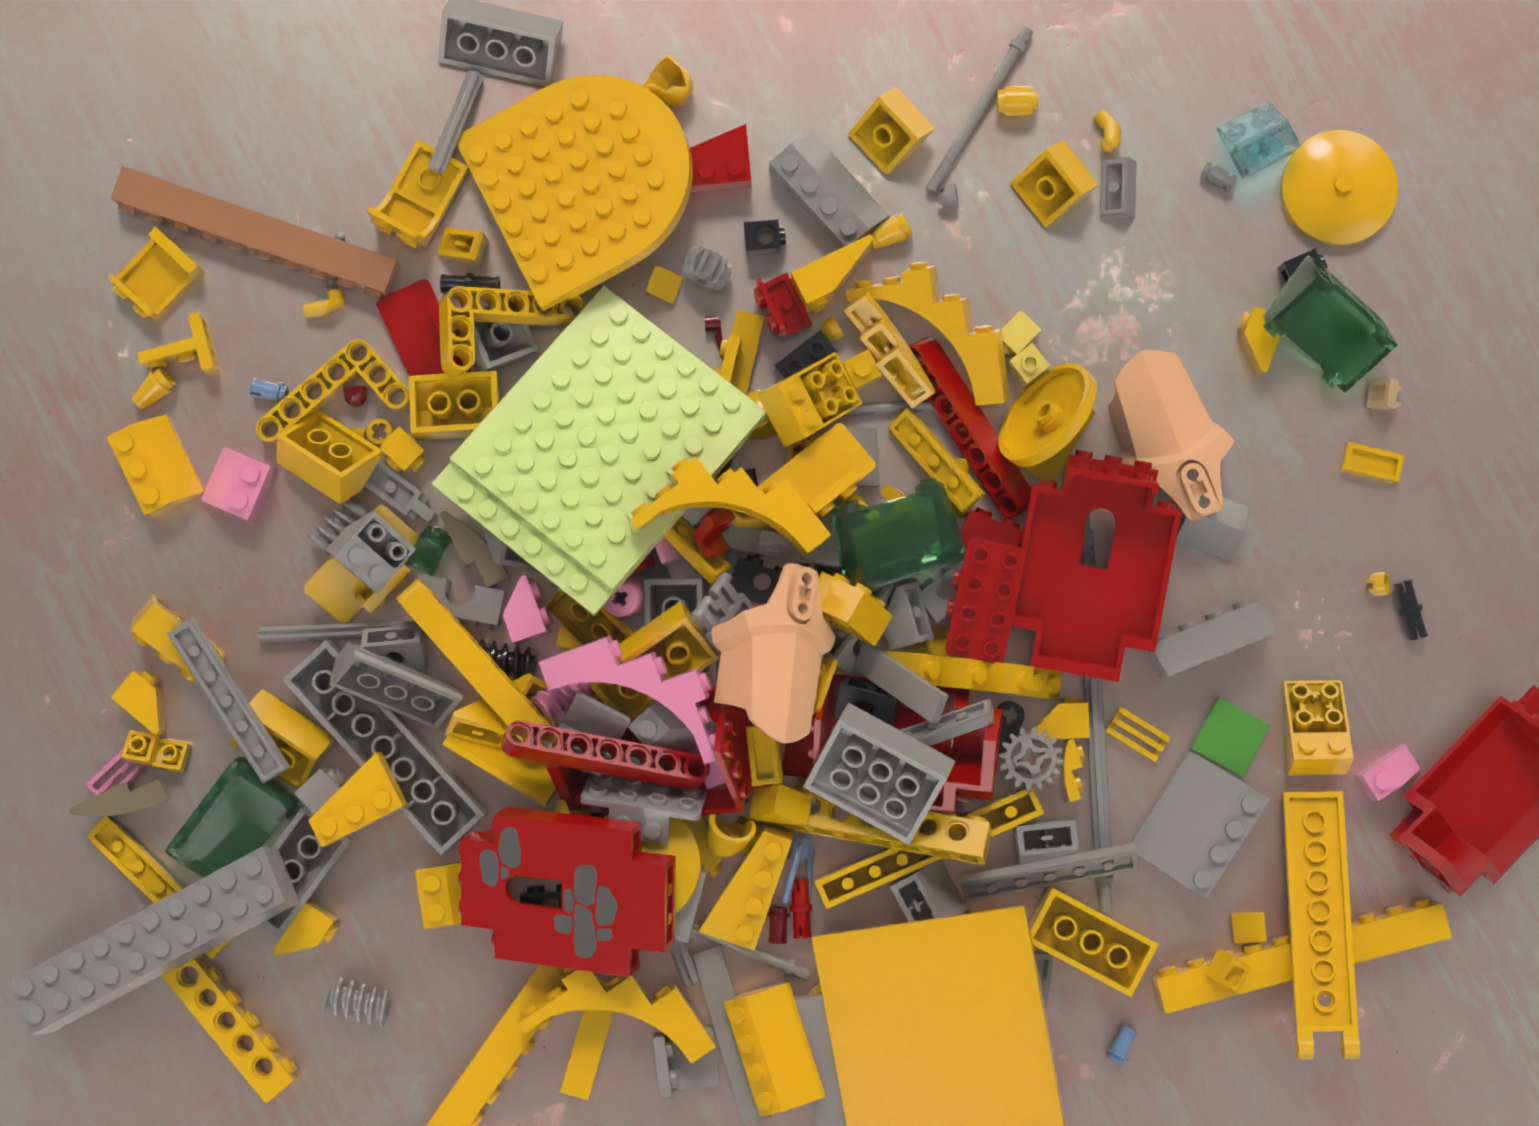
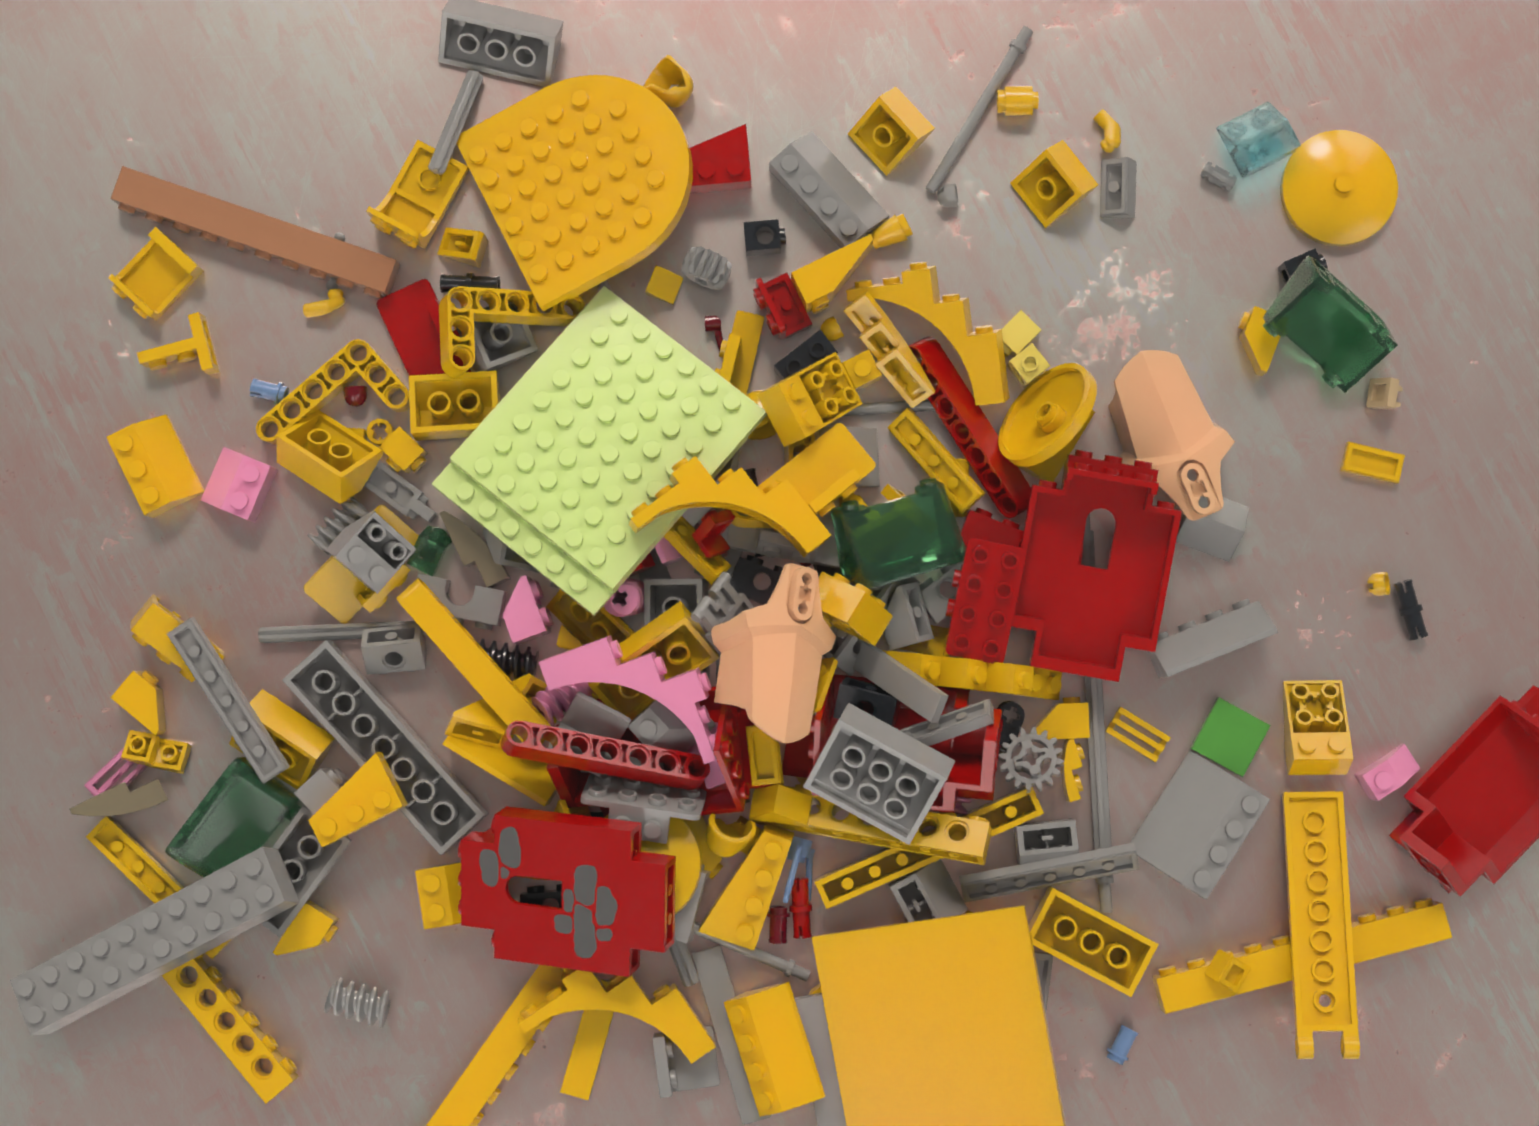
(154, 387): yellow cone -> none
(394, 685): light grey slope -> none
(1248, 927): yellow slope -> none

